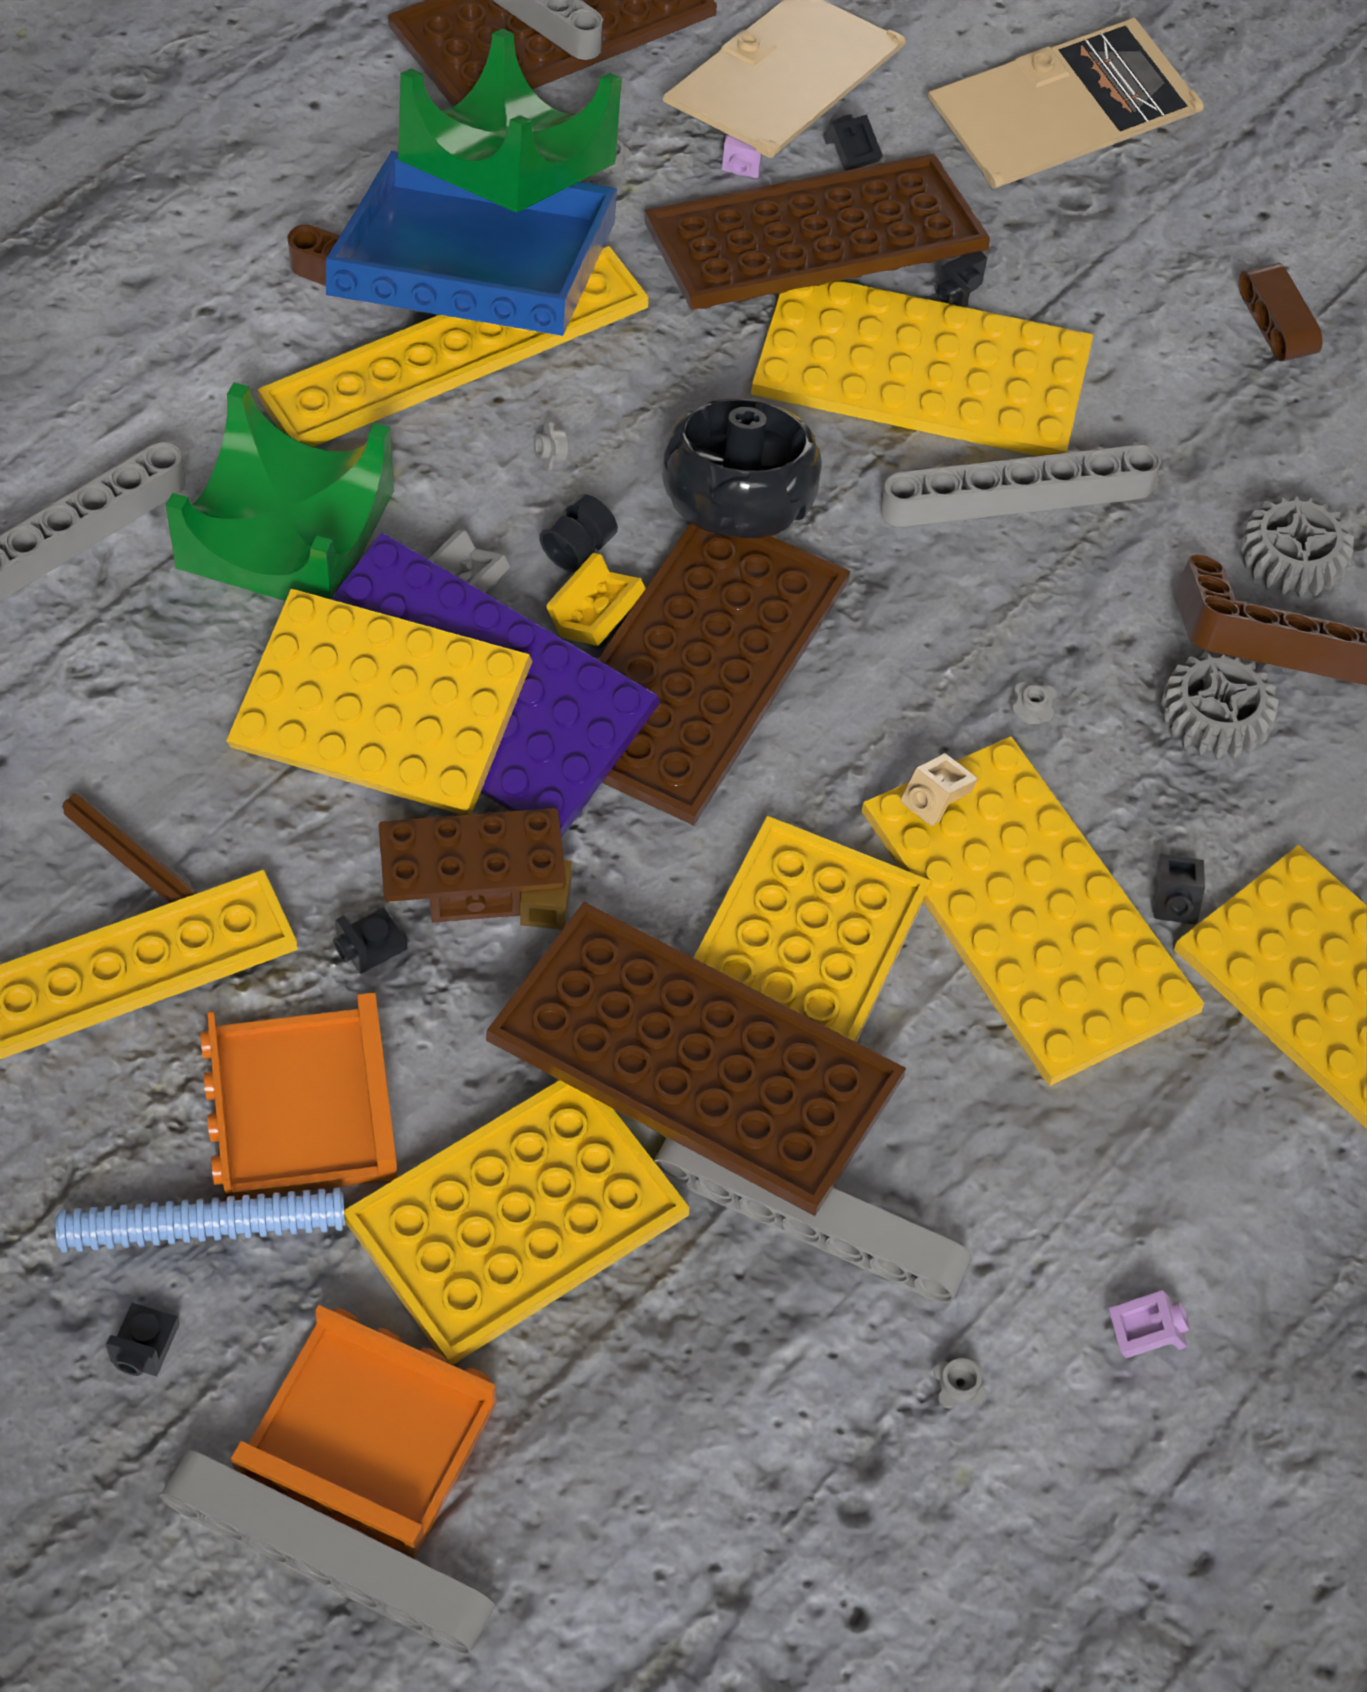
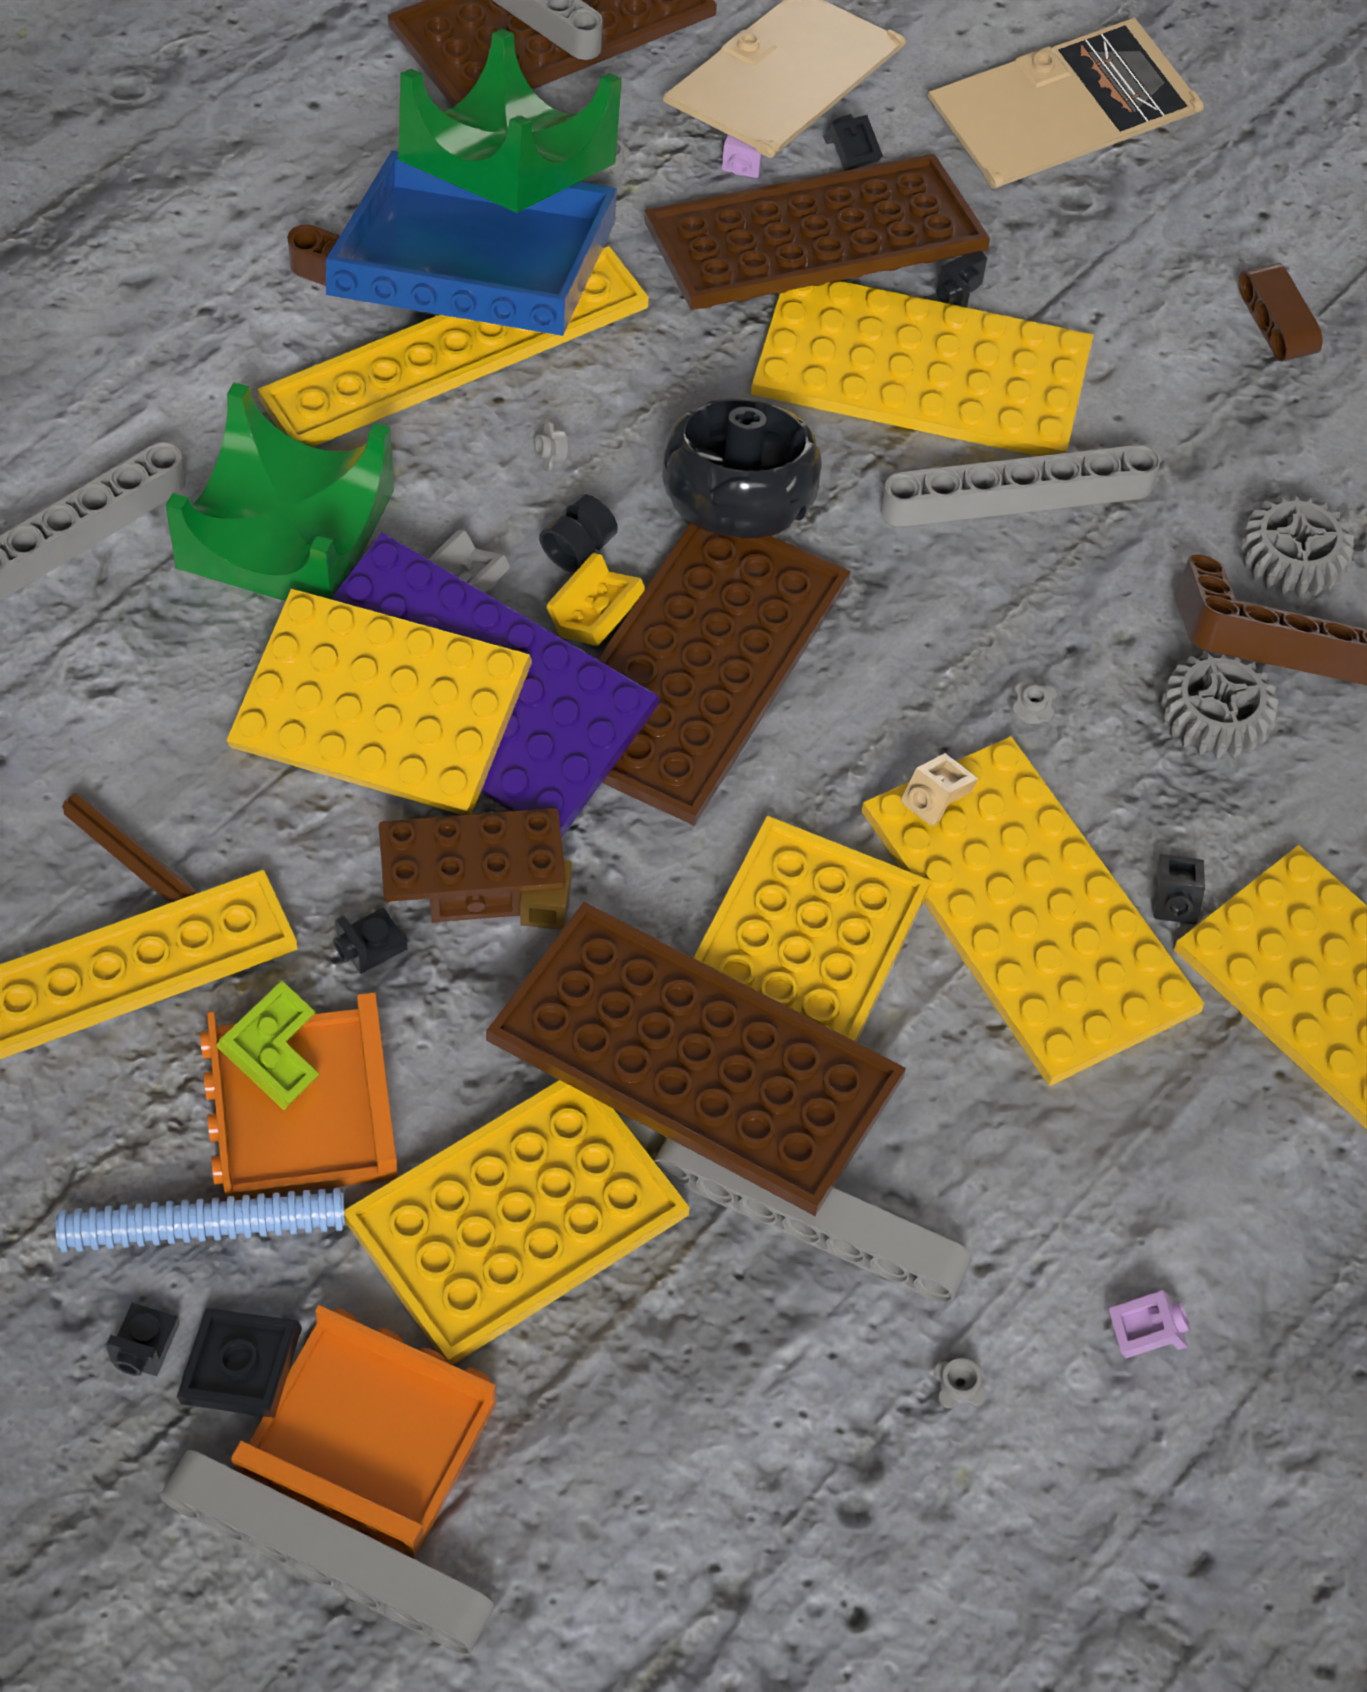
(239, 1362): none -> black tile
(261, 1046): none -> lime plate

